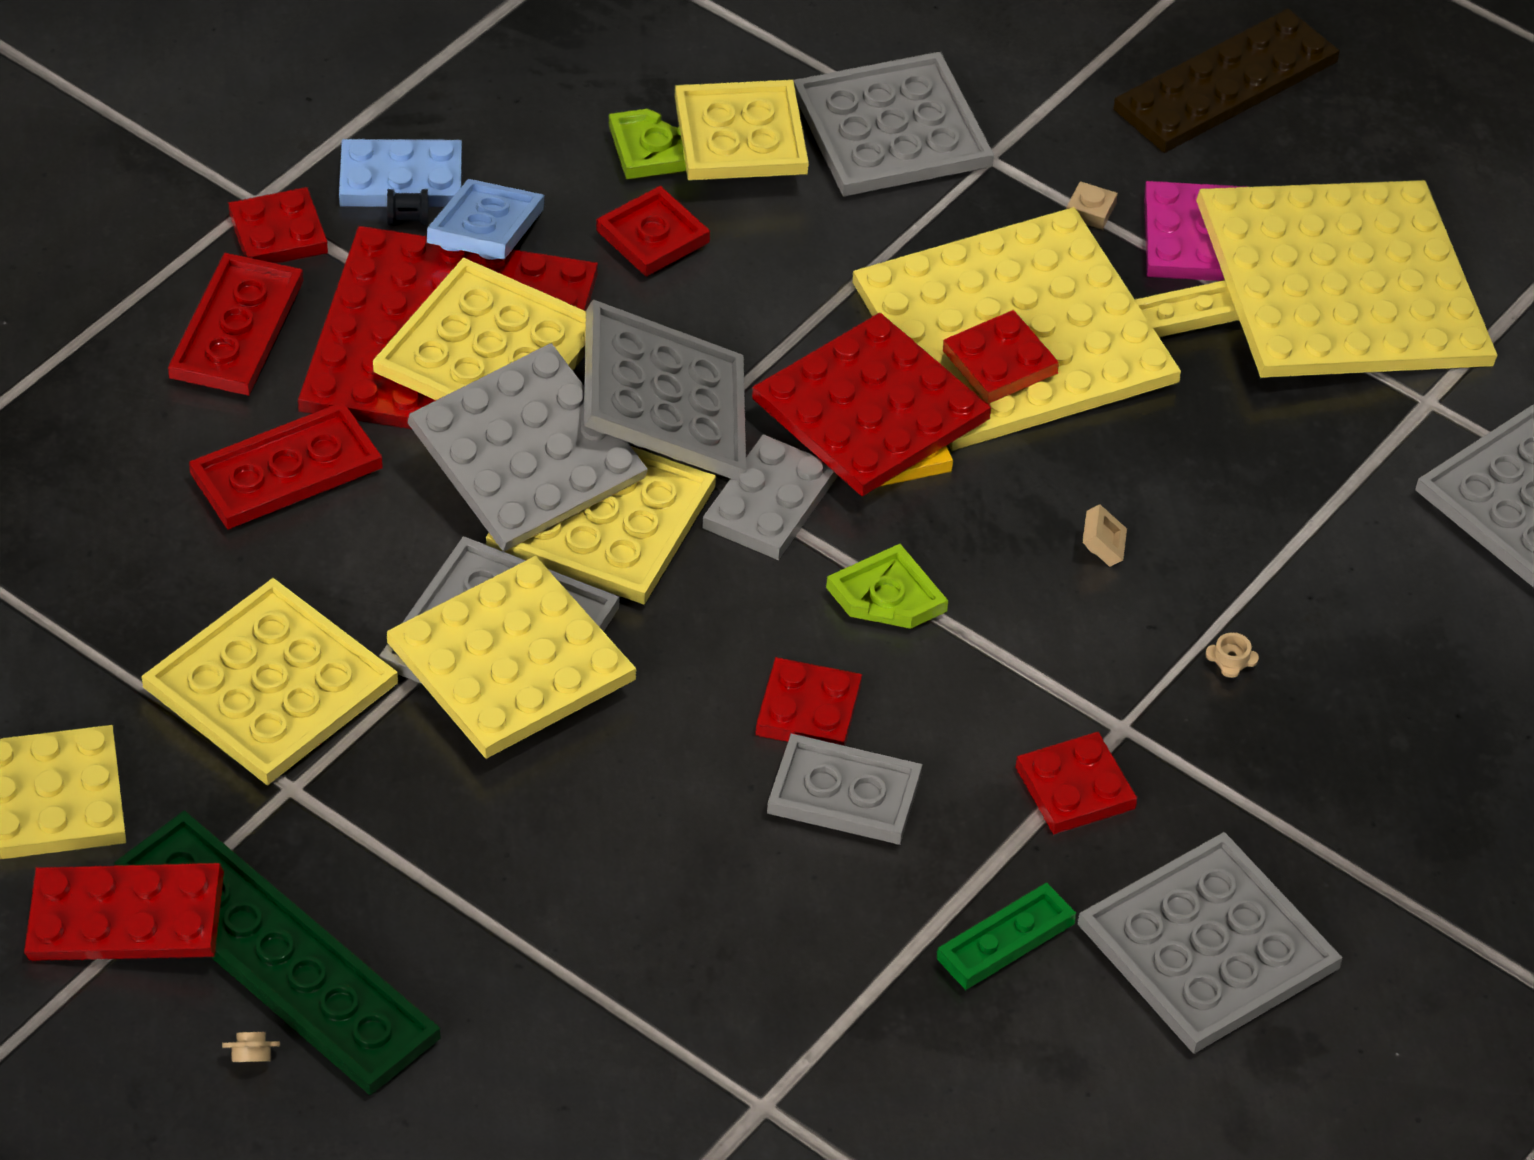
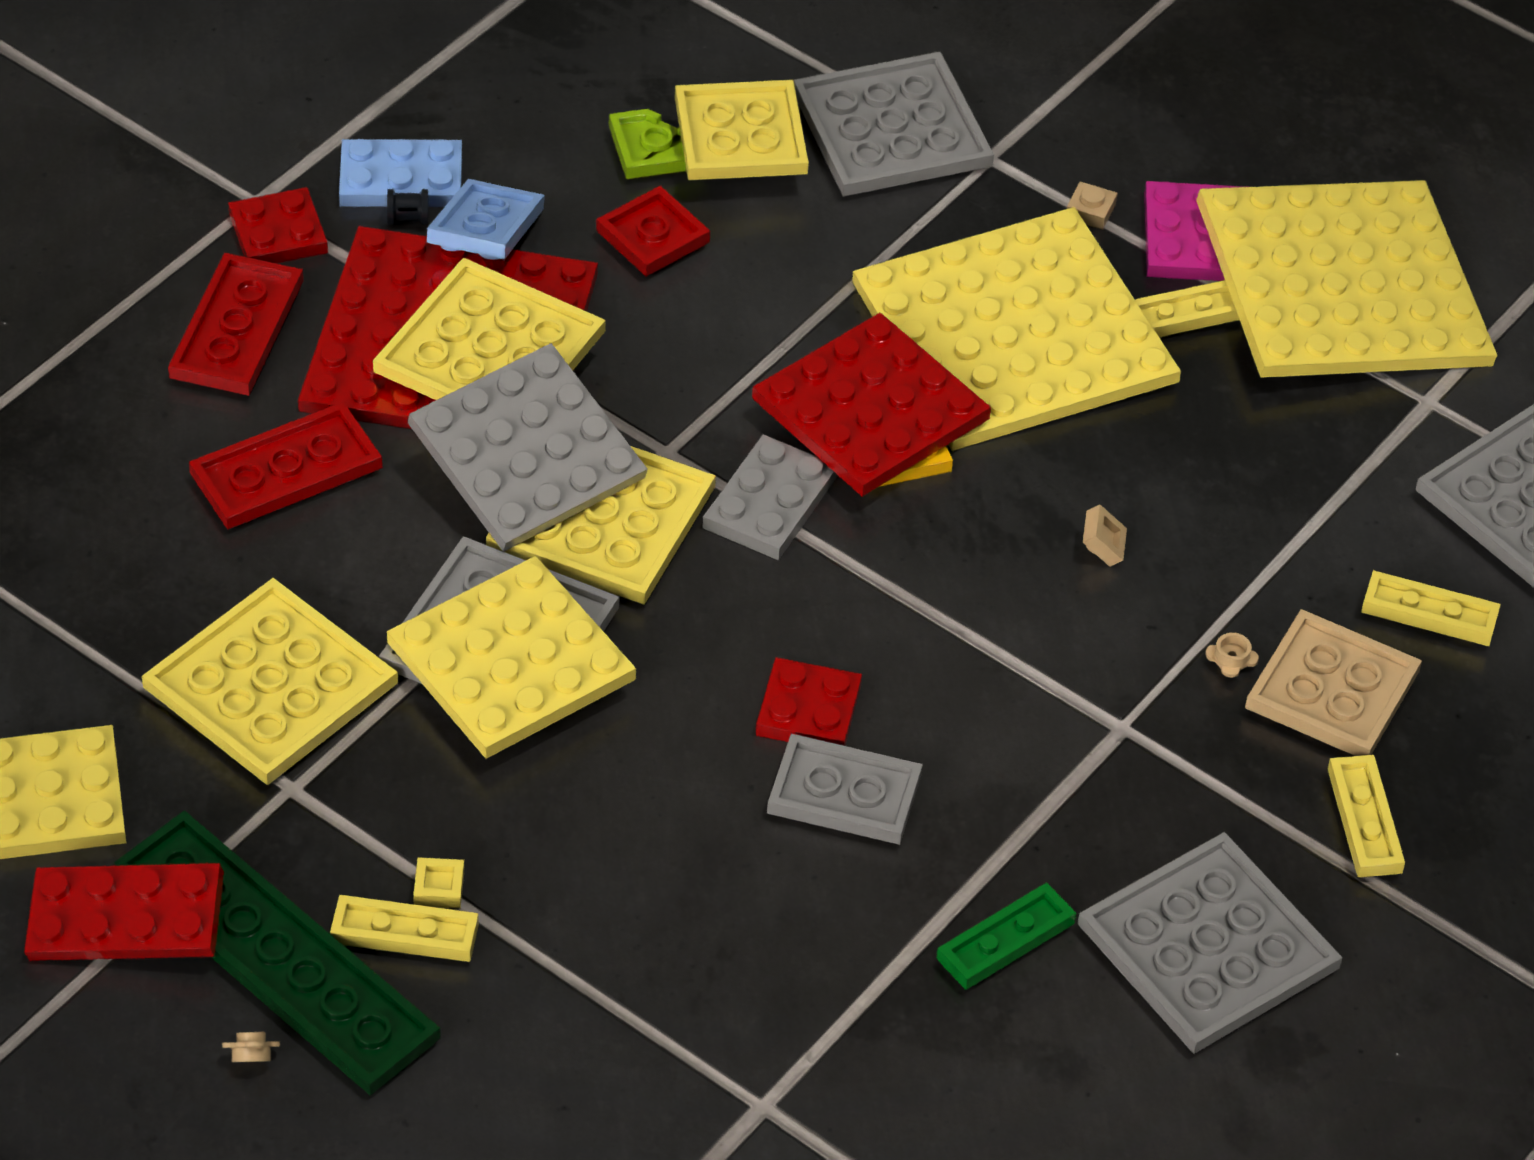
(405, 928): none -> light yellow plate
(439, 882): none -> light yellow plate
(664, 390): light grey plate -> none
(888, 590): lime plate -> none
(1000, 356): red plate -> none
(1076, 782): red plate -> none
(1226, 80): dark brown plate -> none
(1333, 684): none -> tan plate
(1366, 816): none -> light yellow plate
(1430, 608): none -> light yellow plate

